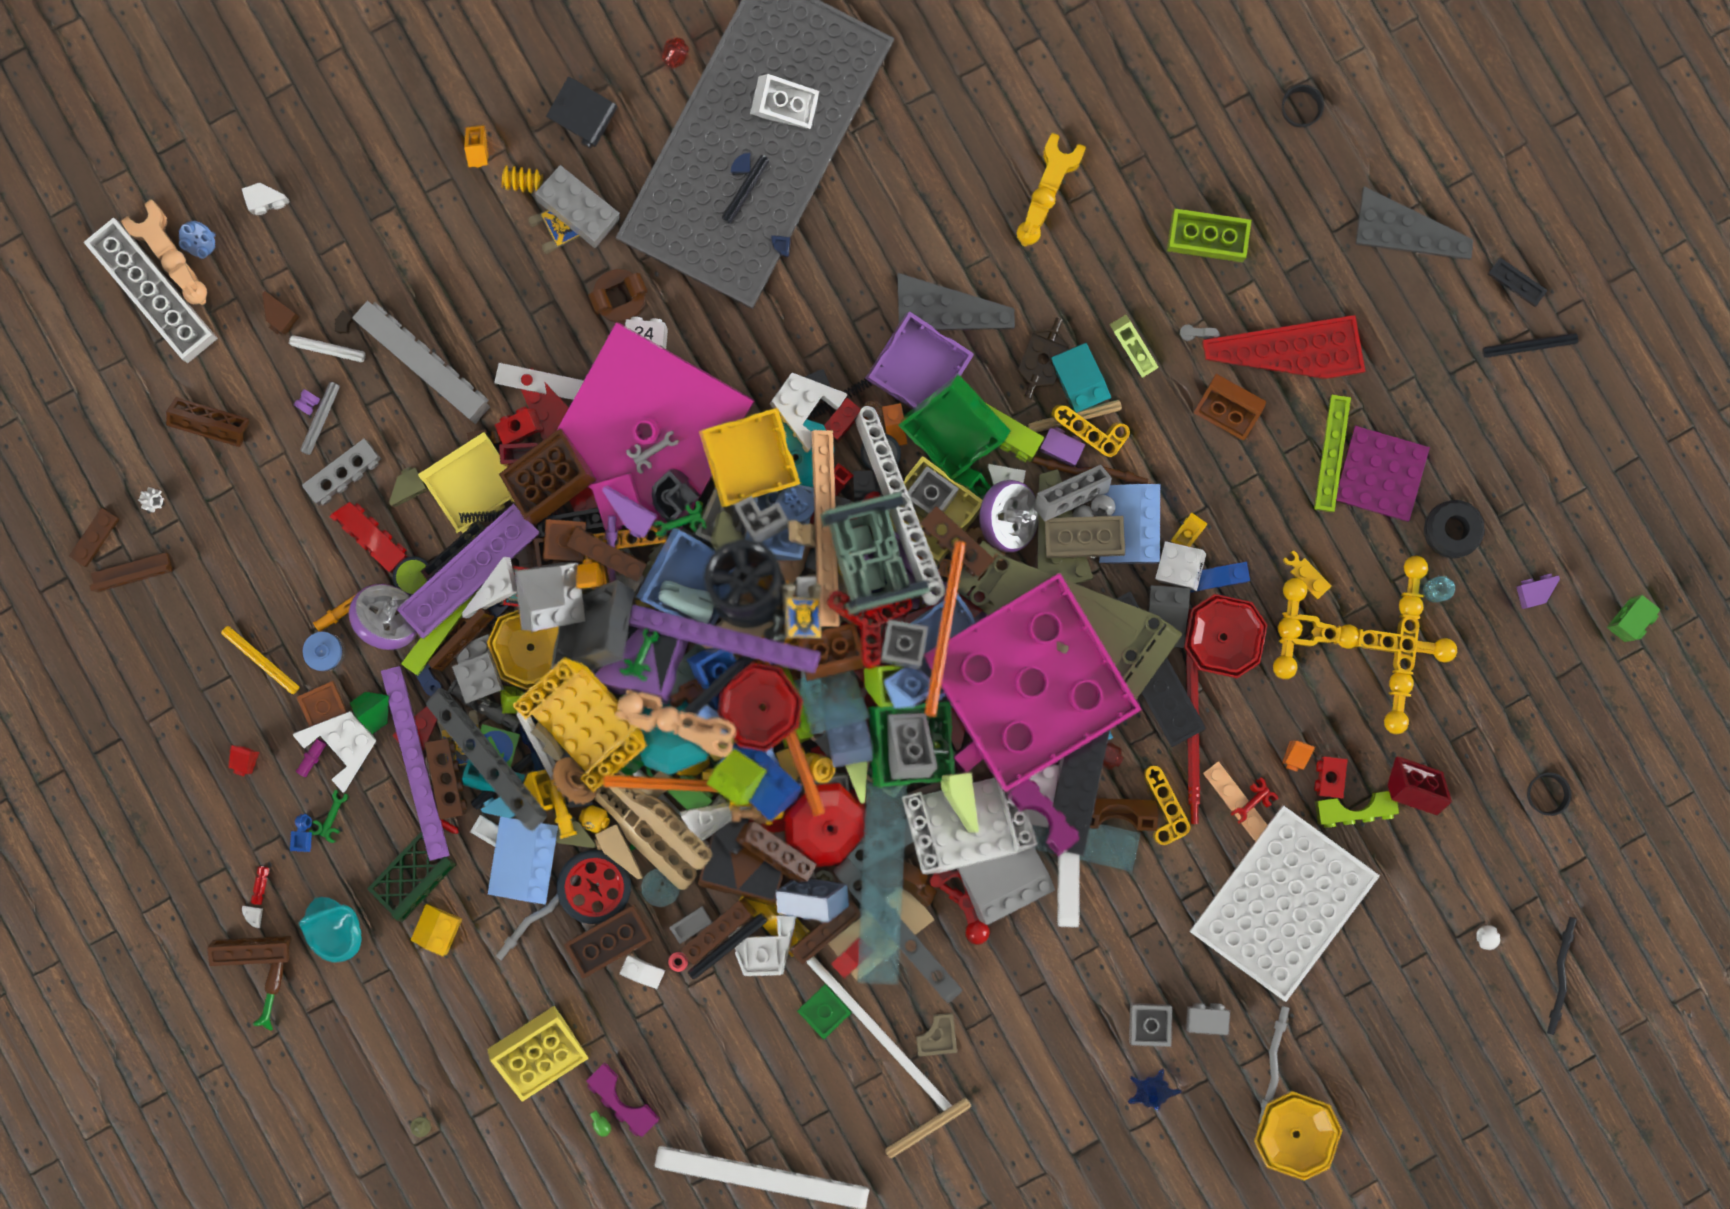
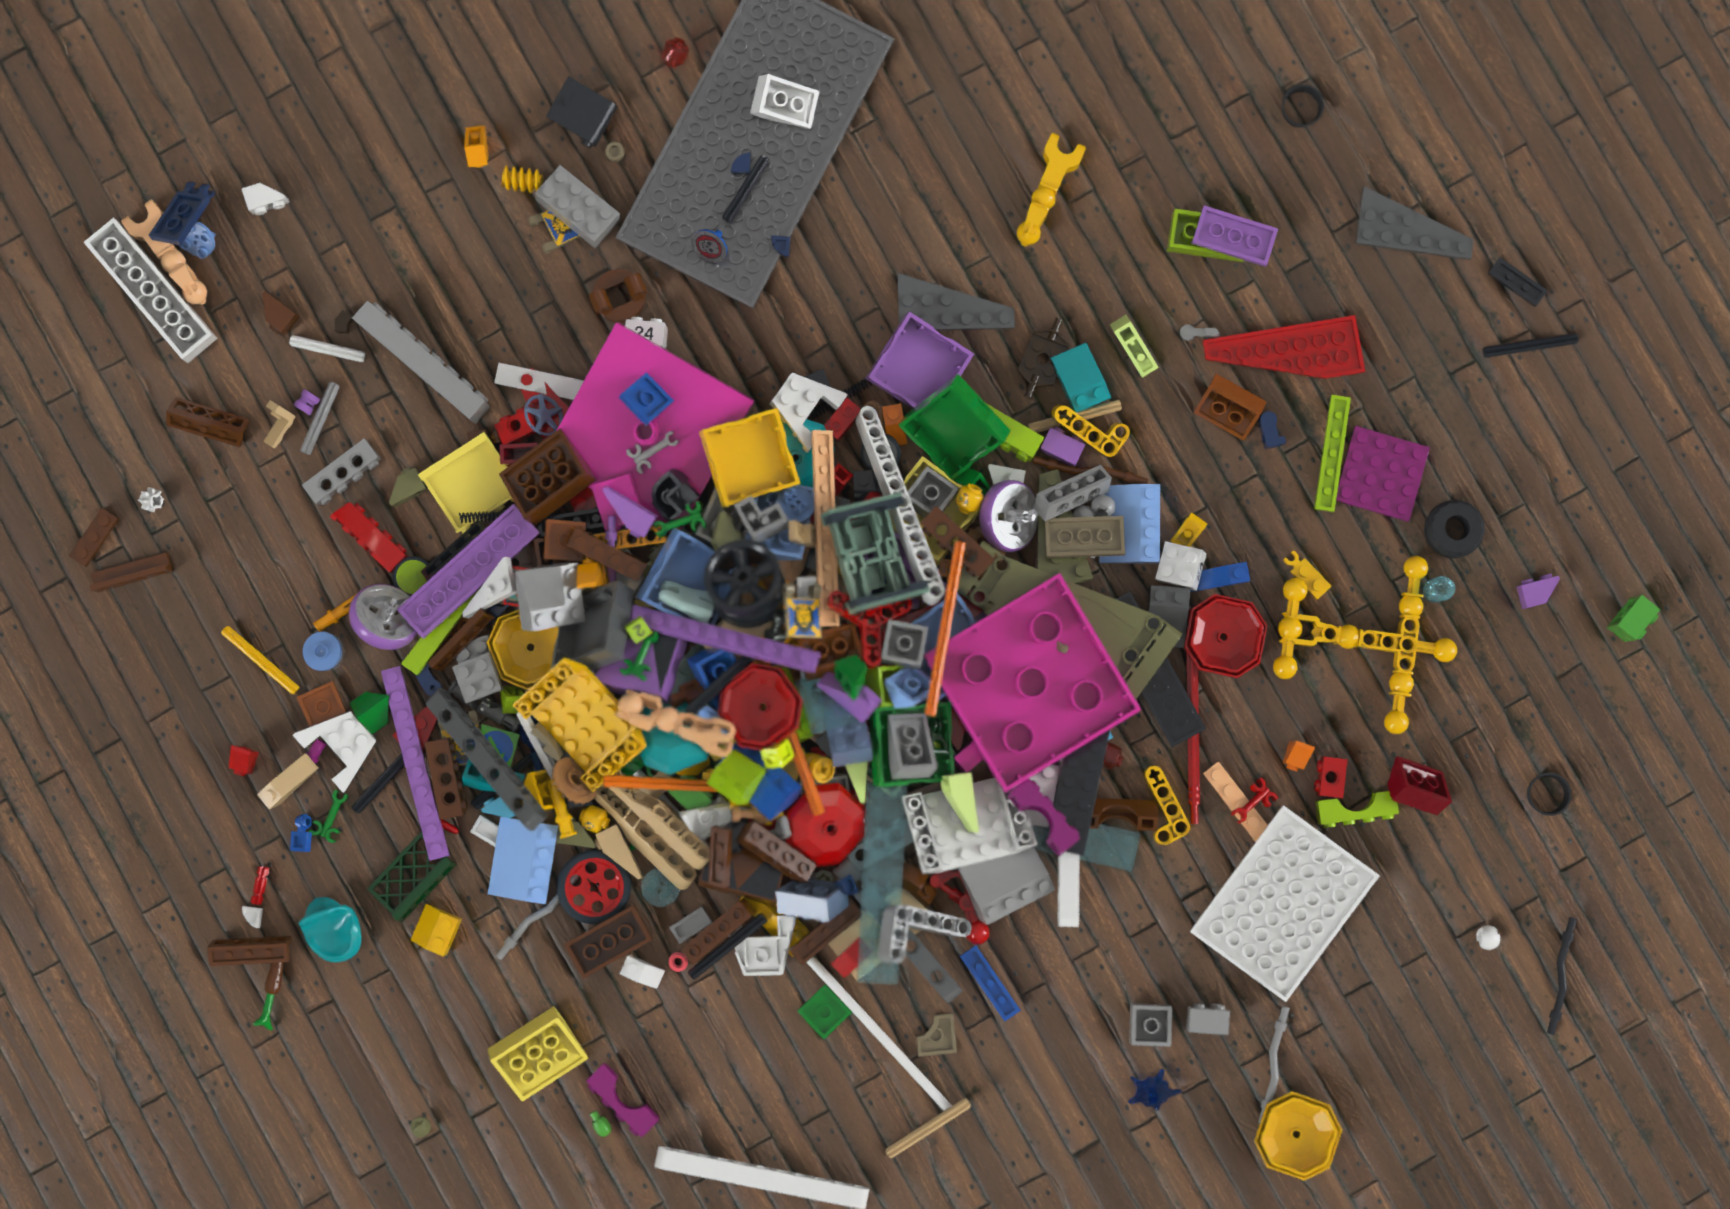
(182, 214): none -> dark blue tile
(283, 422): none -> tan bracket
(287, 782): none -> tan slope
(379, 784): none -> black axle
(543, 414): none -> sand blue wheel
(614, 152): none -> dark tan tile
(638, 629): none -> lime tile
(646, 399): none -> blue plate
(709, 245): none -> shield
(720, 856): none -> reddish brown plate
(778, 755): none -> neon yellow bracket
(782, 828): none -> light grey piece
(847, 885): none -> dark blue tile
(851, 675): none -> green slope
(859, 708): none -> medium lavender slope
(900, 917): none -> light grey beam
(969, 498): none -> yellow head
(990, 983): none -> blue plate
(1234, 236): none -> medium lavender plate
(1269, 432): none -> dark blue leg

